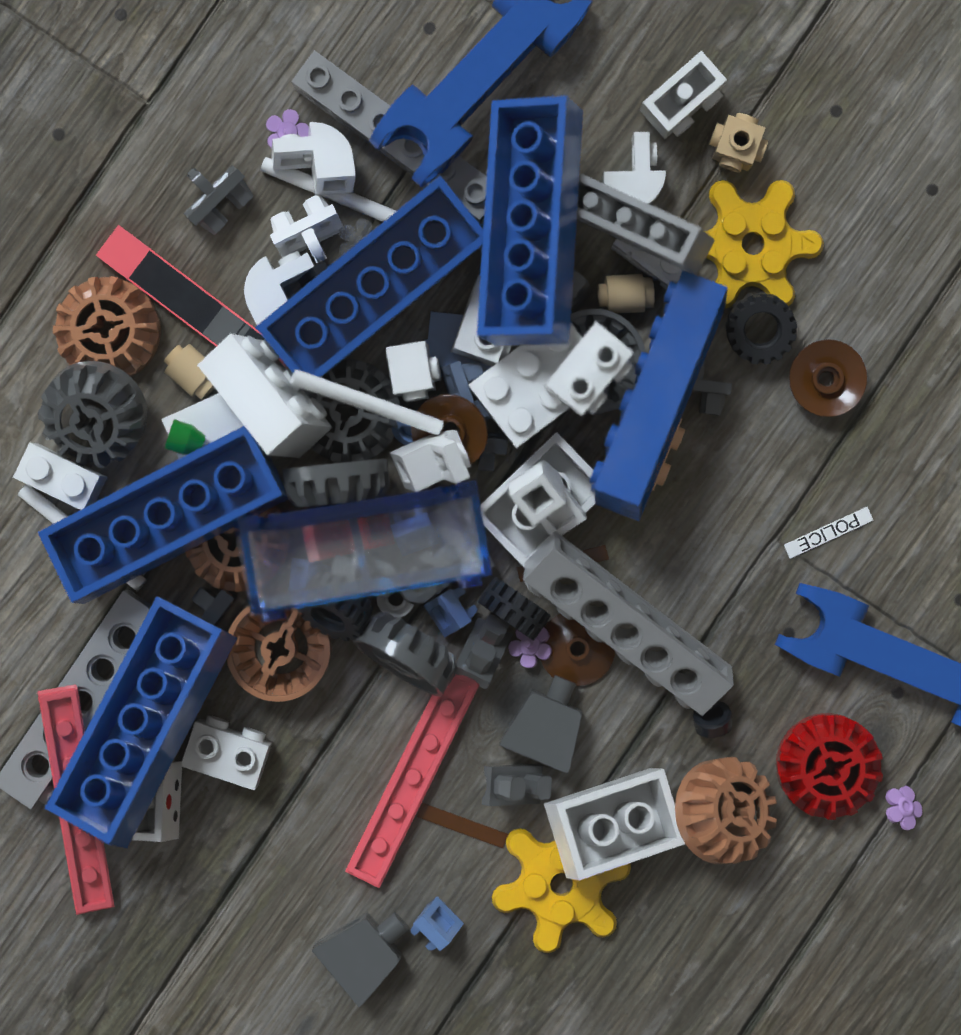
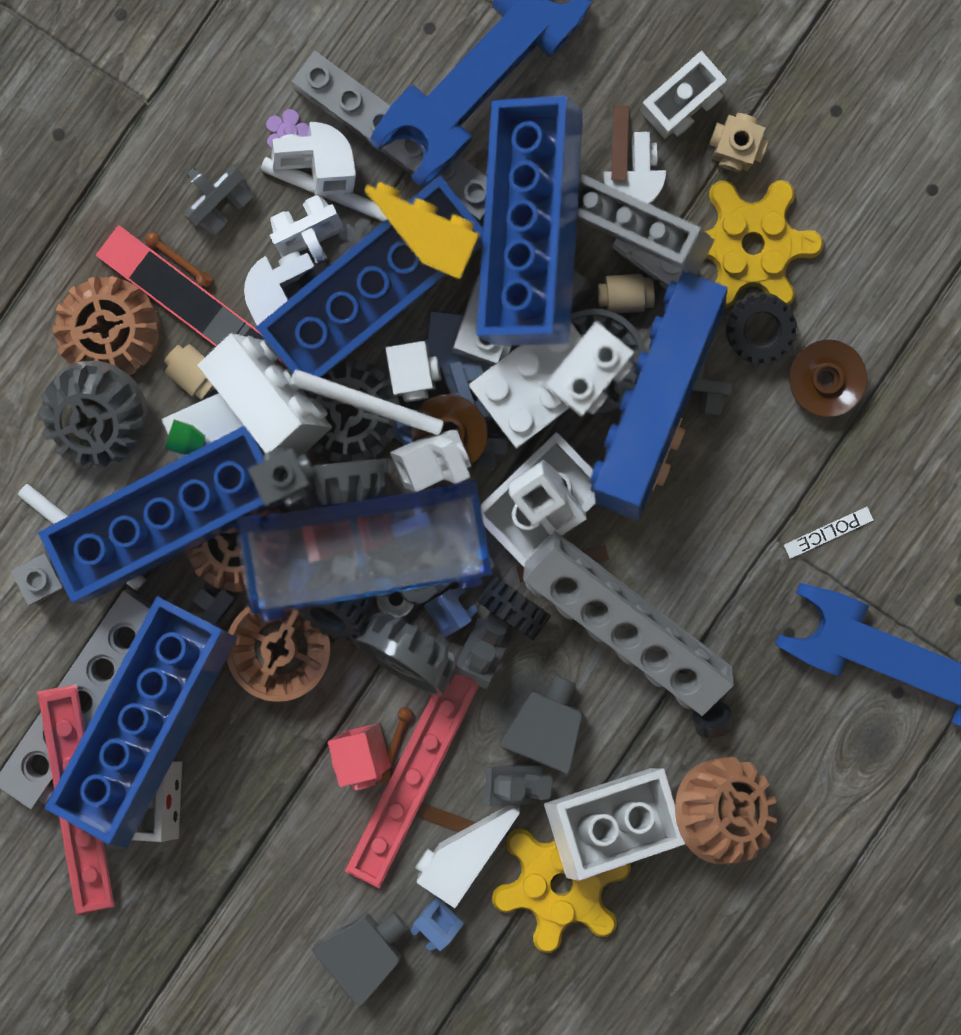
(37, 579): none -> light grey brick
(59, 476): white brick -> none
(153, 240): none -> dark orange hinge
(227, 752): white brick -> none
(269, 473): none -> dark grey brick
(359, 756): none -> coral brick
(404, 715): none -> dark orange hinge
(433, 239): none -> yellow slope
(461, 857): none -> white slope
(530, 649): lavender plant -> none
(578, 669): reddish brown dish -> none
(620, 143): none -> reddish brown sticker
(798, 780): red gear -> none
(902, 807): lavender plant -> none

